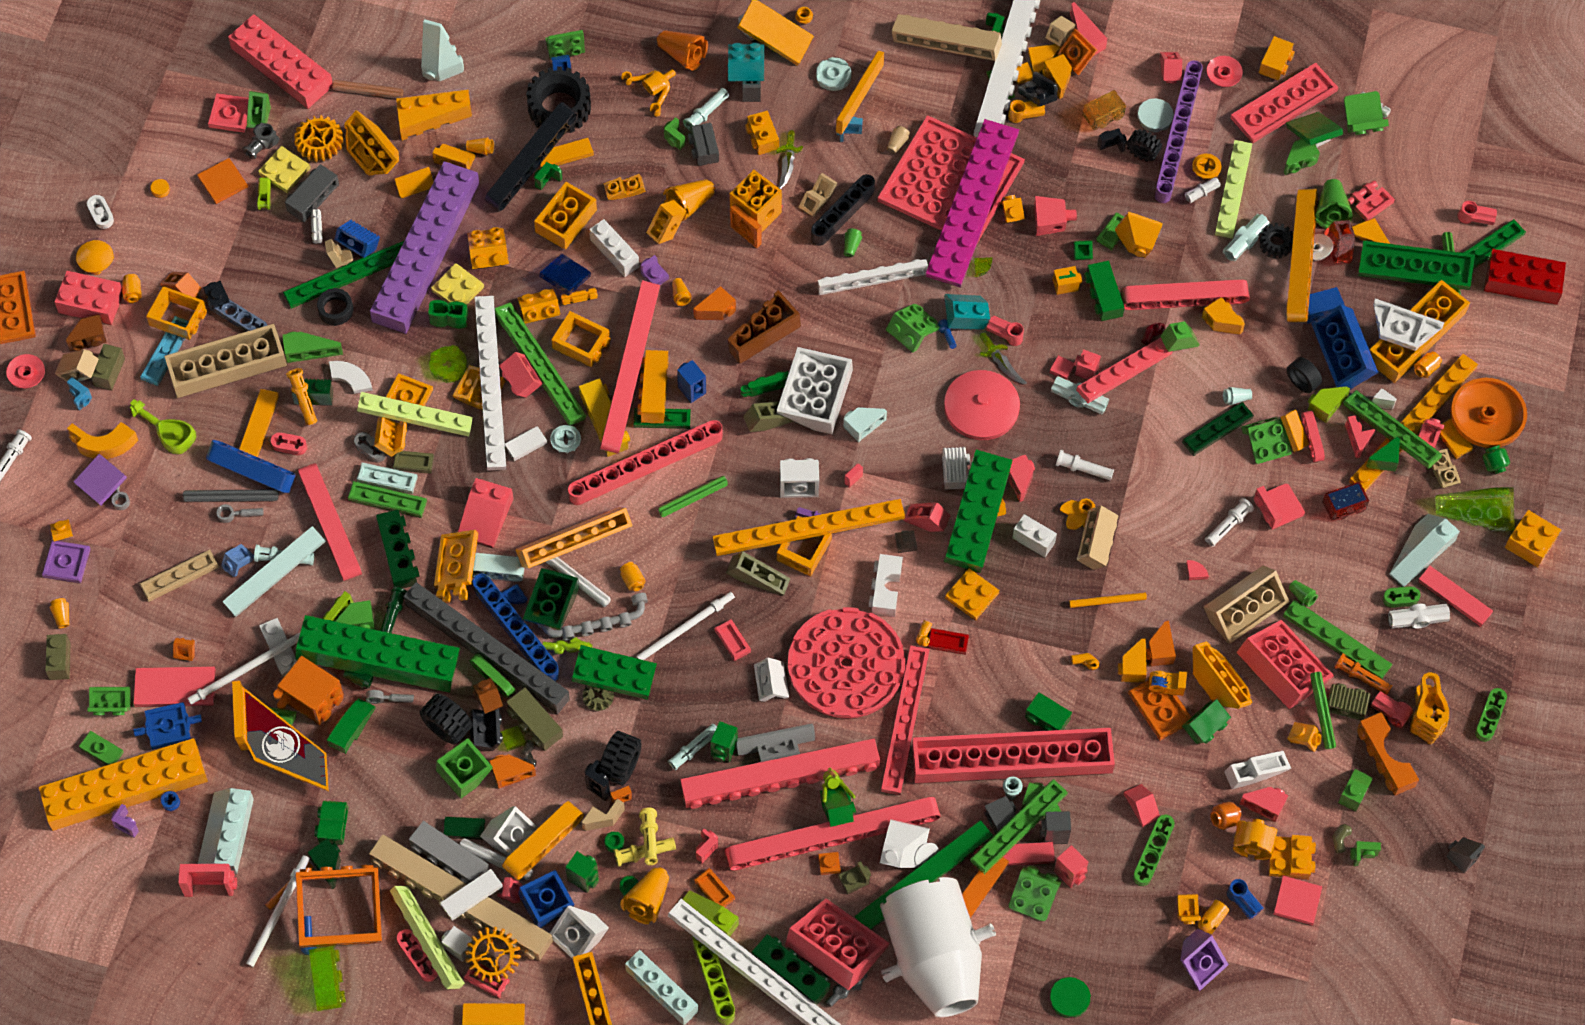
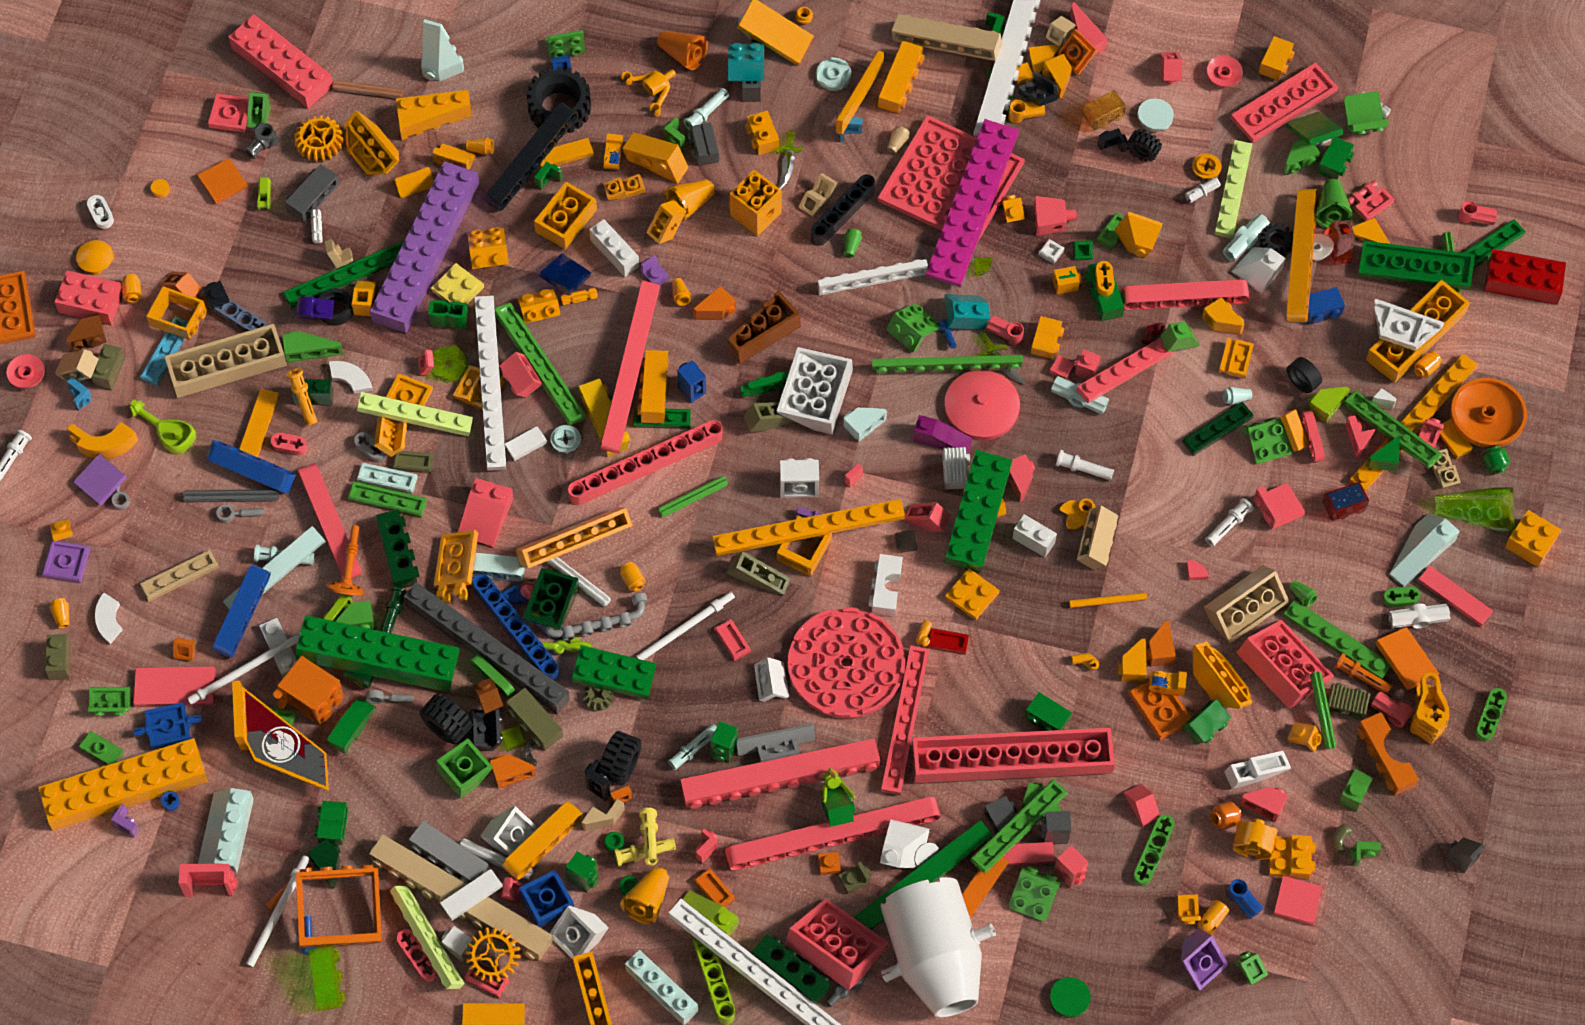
(106, 618): none -> white tile
(235, 559): medium blue bracket -> none
(241, 611): none -> blue beam
(284, 169): light yellow plate -> none
(313, 308): none -> dark purple brick
(346, 586): none -> orange dish
(357, 238): blue brick -> none
(363, 297): none -> light orange slope
(426, 362): none -> coral tile
(464, 827): dark green tile -> none
(527, 589): none -> coral hinge
(567, 349): light orange window -> none
(613, 151): none -> light orange leg
(657, 156): none -> light orange wedge
(745, 226): orange tile -> none
(900, 77): none -> light orange brick
(939, 435): none -> magenta slope
(956, 364): none -> bright green plate
(1012, 787): light aqua cone -> none
(1046, 337): none -> light orange brick
(1051, 251): none -> white tile
(1108, 278): none -> light orange beam
(1178, 138): medium lavender beam -> none
(1236, 358): none -> light orange plate
(1251, 966): none -> bright green bracket
(1259, 267): none -> white slope
(1335, 159): none -> green brick
(1344, 347): blue brick -> none
(1405, 657): none -> orange tile

